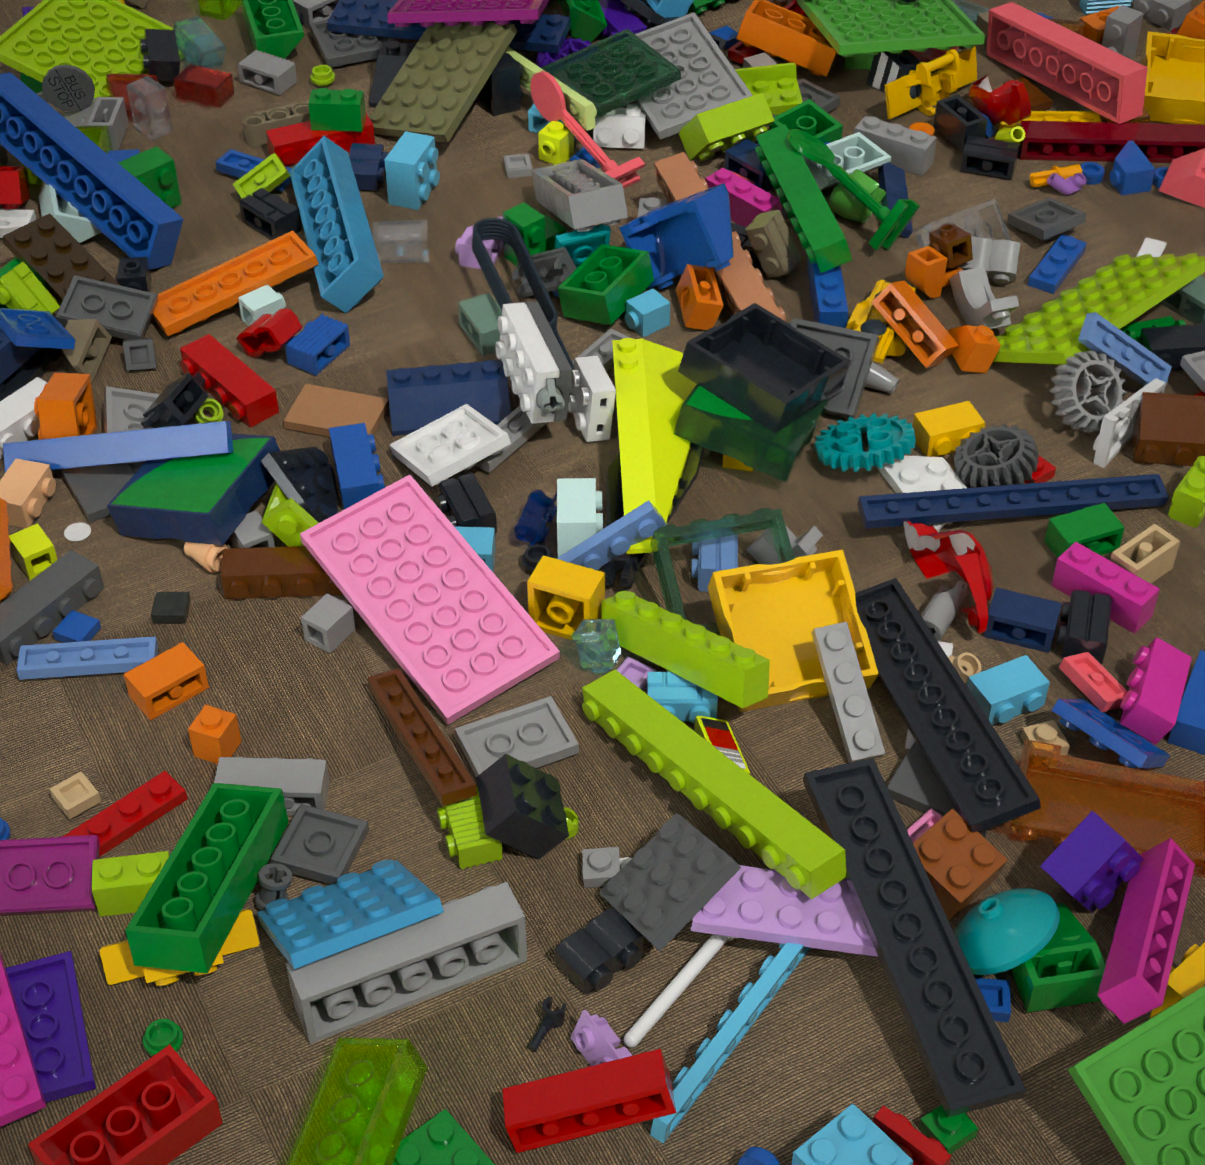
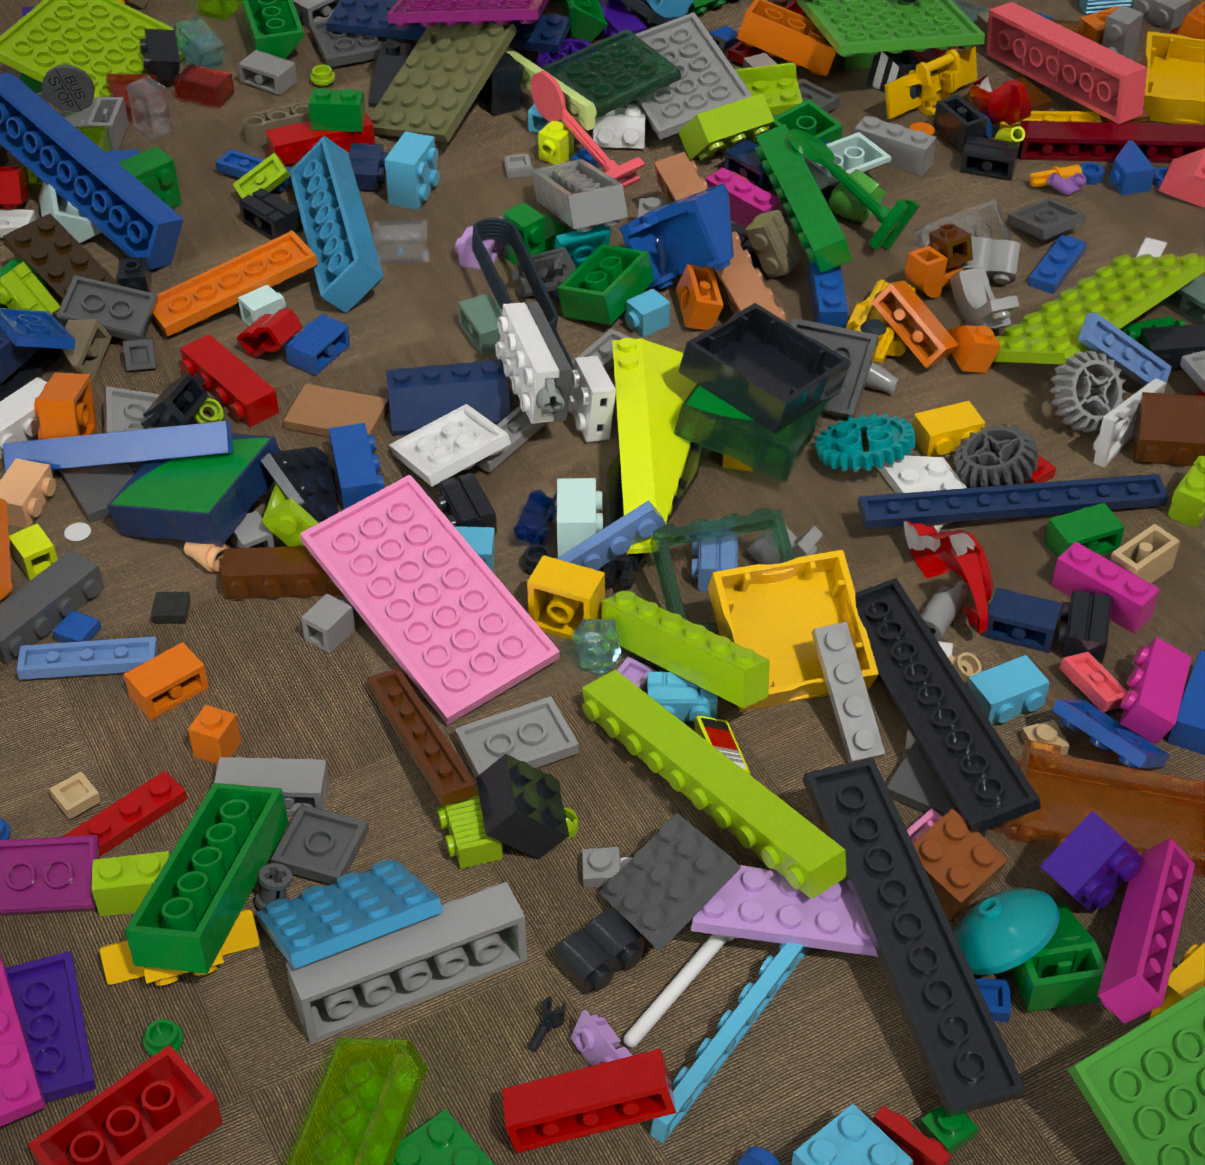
(893, 182): dark blue tile -> none

